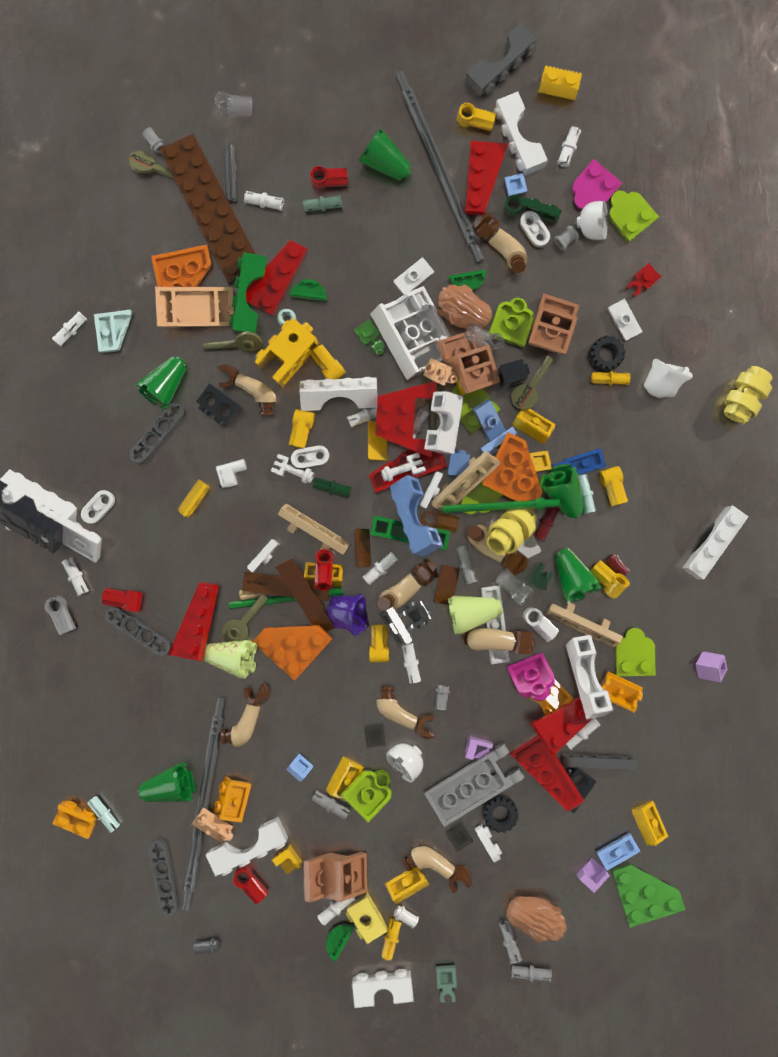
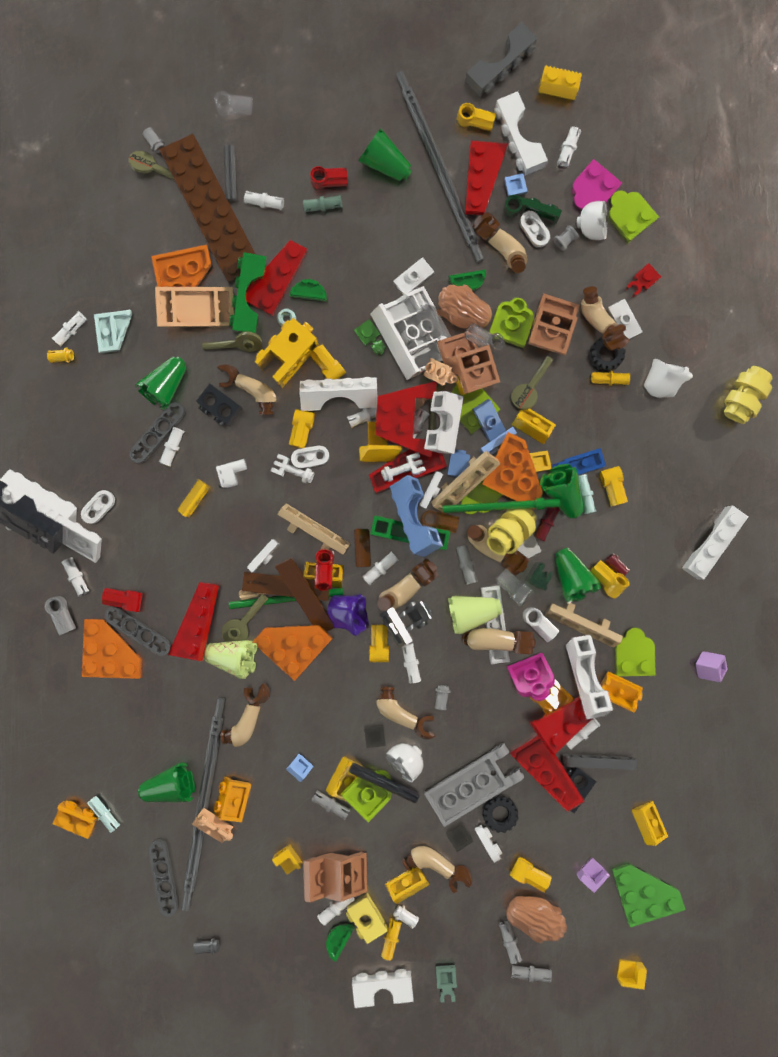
(60, 355): none -> yellow pin
(107, 653): none -> orange plate
(171, 446): none -> white pin
(225, 857): white arch -> none
(251, 886): red piece -> none
(331, 487): dark green axle -> none
(378, 453): none -> yellow slope
(384, 782): none -> black axle
(446, 584): reddish brown slope -> none
(477, 747): lavender panel -> none
(513, 374): black brick -> none
(526, 872): none -> yellow piece
(597, 316): none -> piece
(618, 851): light blue plate -> none
(631, 974): none -> yellow panel

